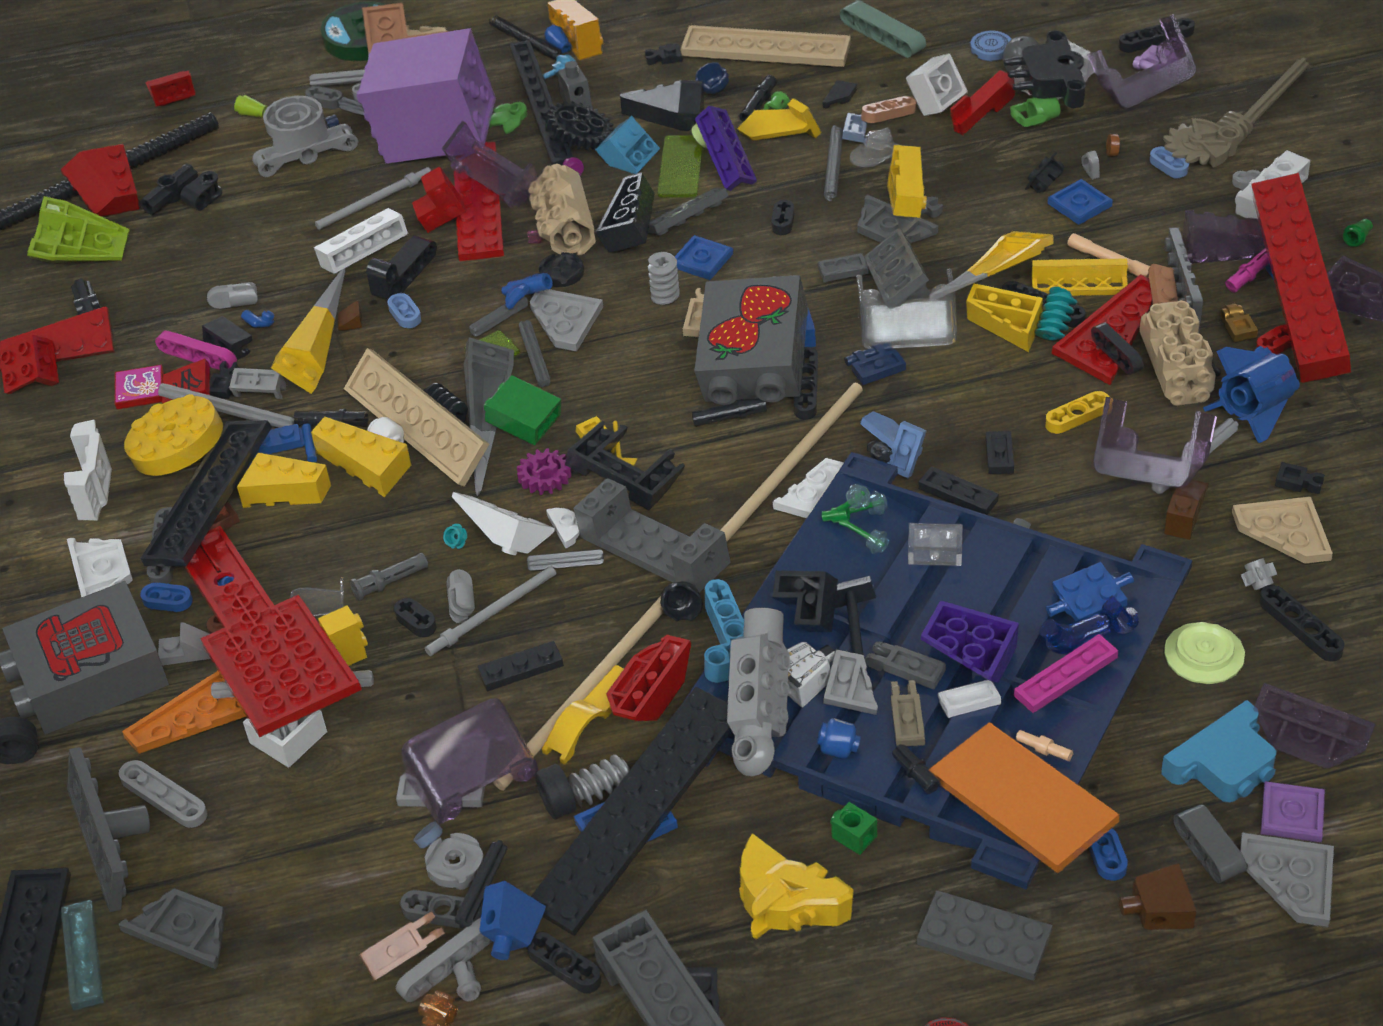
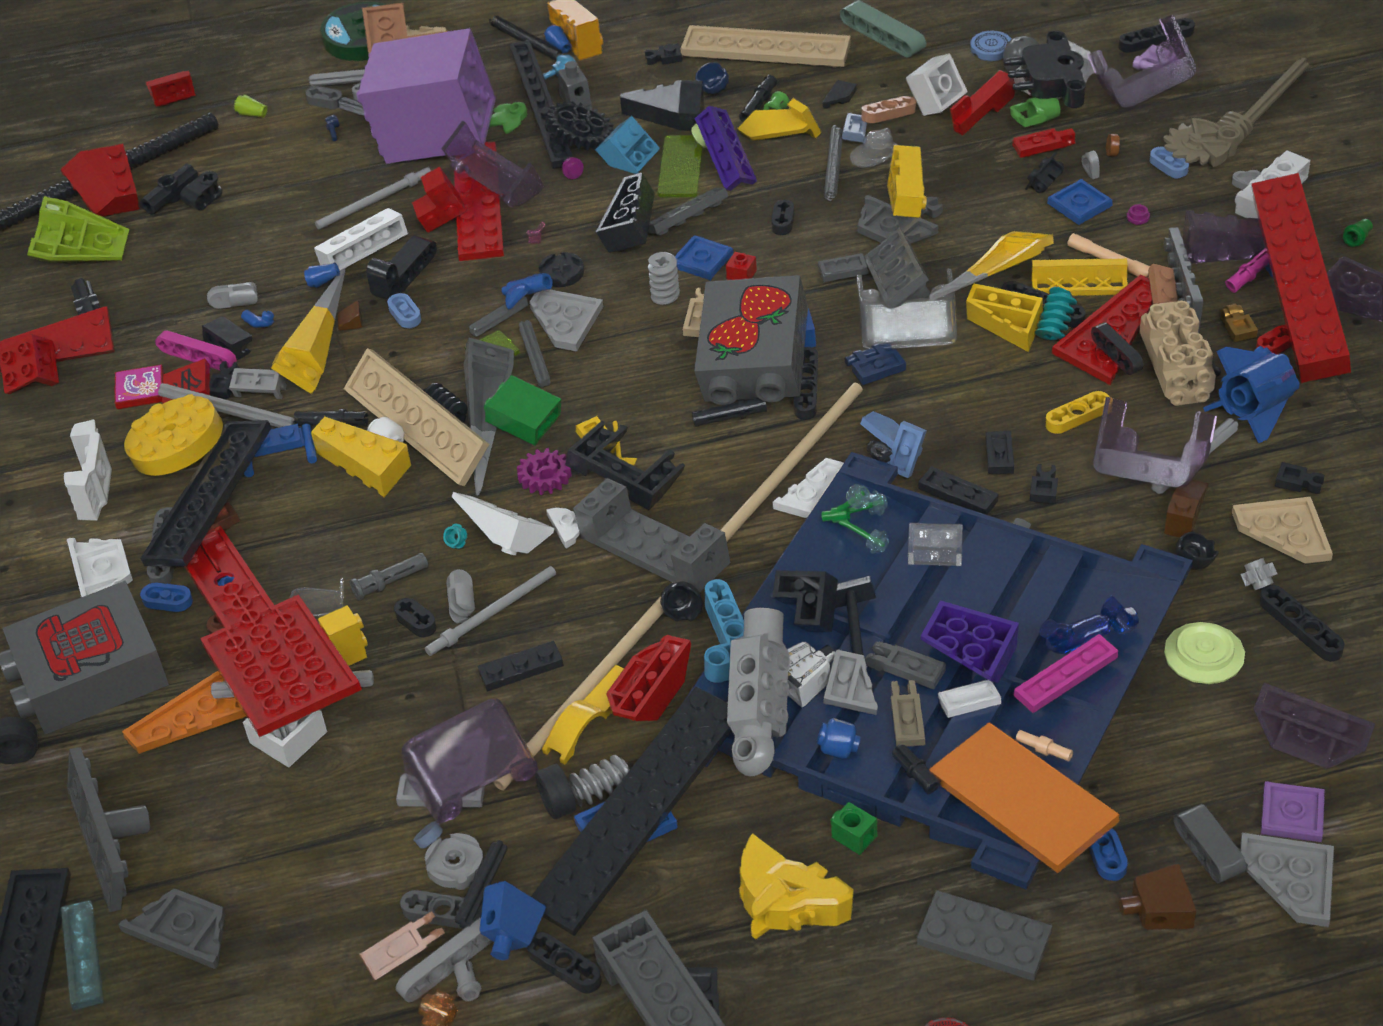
(163, 793): light grey plate -> none
(184, 647): light grey slope -> none
(283, 480): yellow wedge -> none
(299, 133): light grey piece -> none
(321, 274): none -> blue cone
(562, 210): tan brick -> none
(565, 559): axle -> none
(741, 266): none -> red plate
(1043, 141): none -> red hinge
(1044, 485): none -> black plate
(1086, 591): blue plate -> none
(1138, 214): none -> magenta plate
(1197, 548): none -> black hair
(1224, 756): dark azure brick -> none

